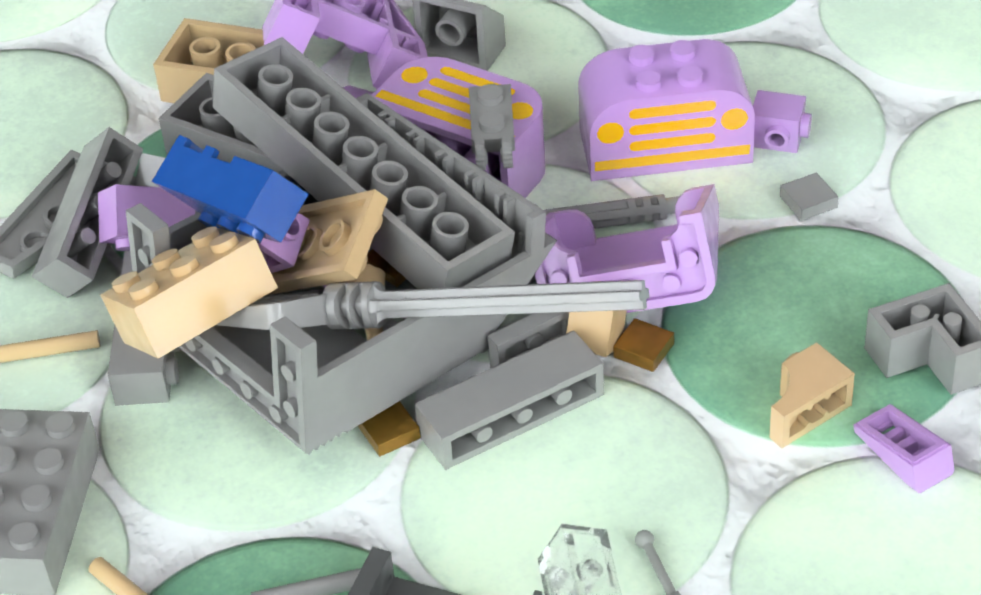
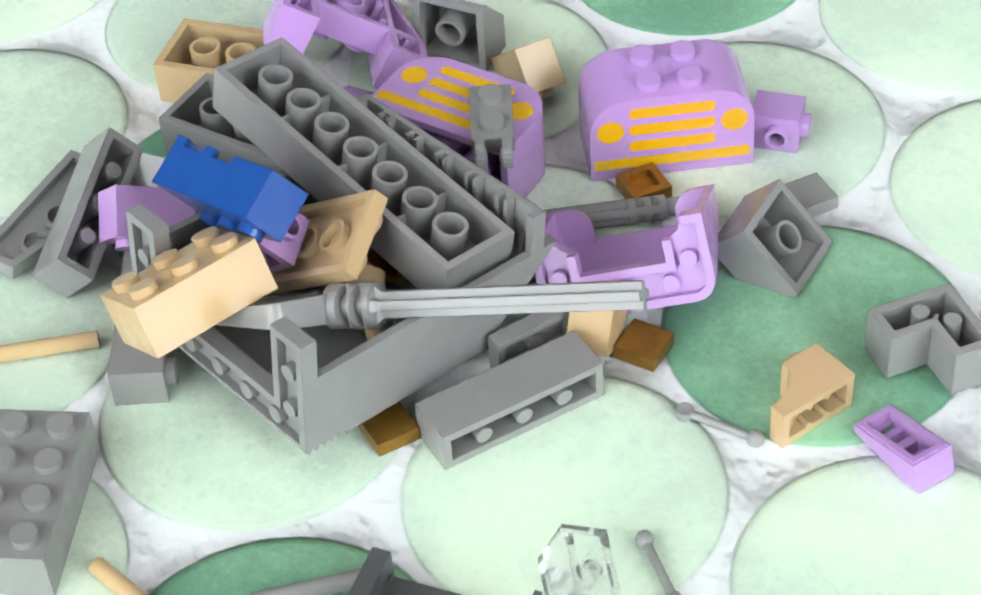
(532, 65): none -> tan arch
(643, 182): none -> pearl gold tile
(685, 412): none -> light grey hinge
(772, 241): none -> light grey slope

